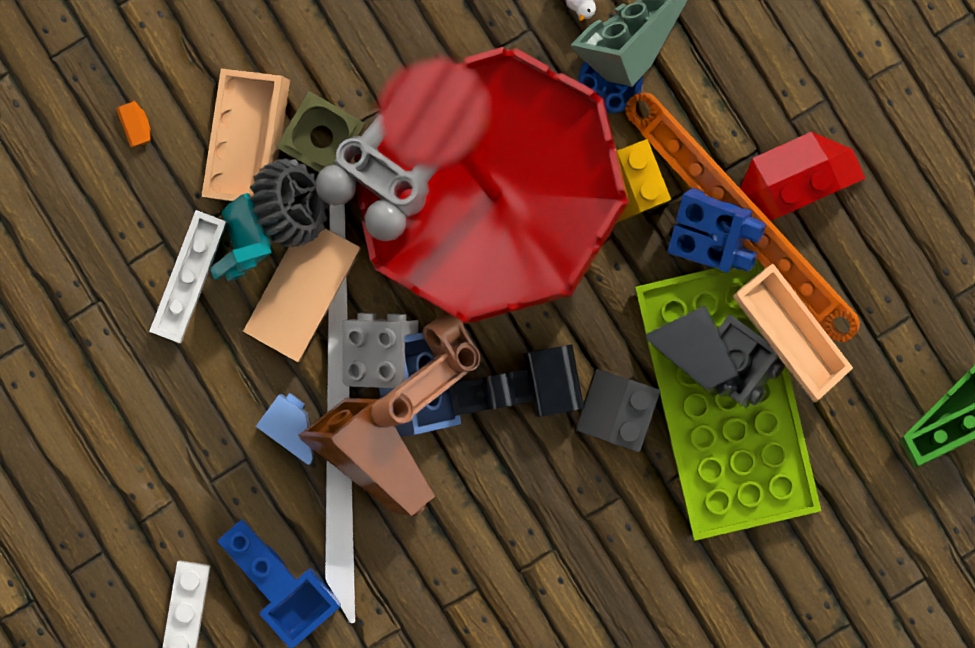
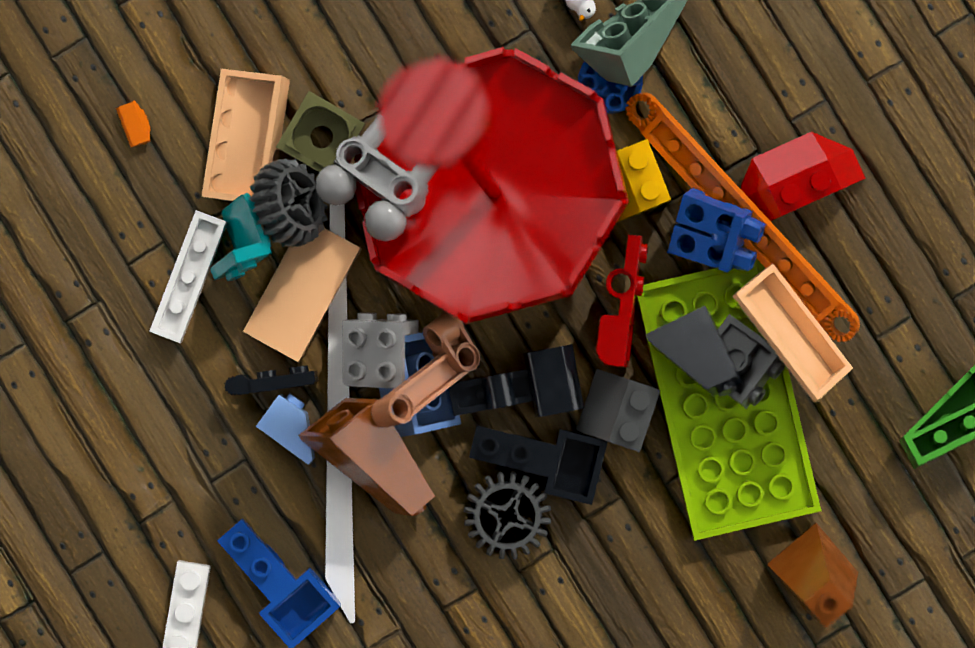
(270, 381): none -> black hinge
(532, 527): none -> dark grey gear
(569, 465): none -> black plate
(617, 331): none -> red plate
(817, 575): none -> dark orange slope

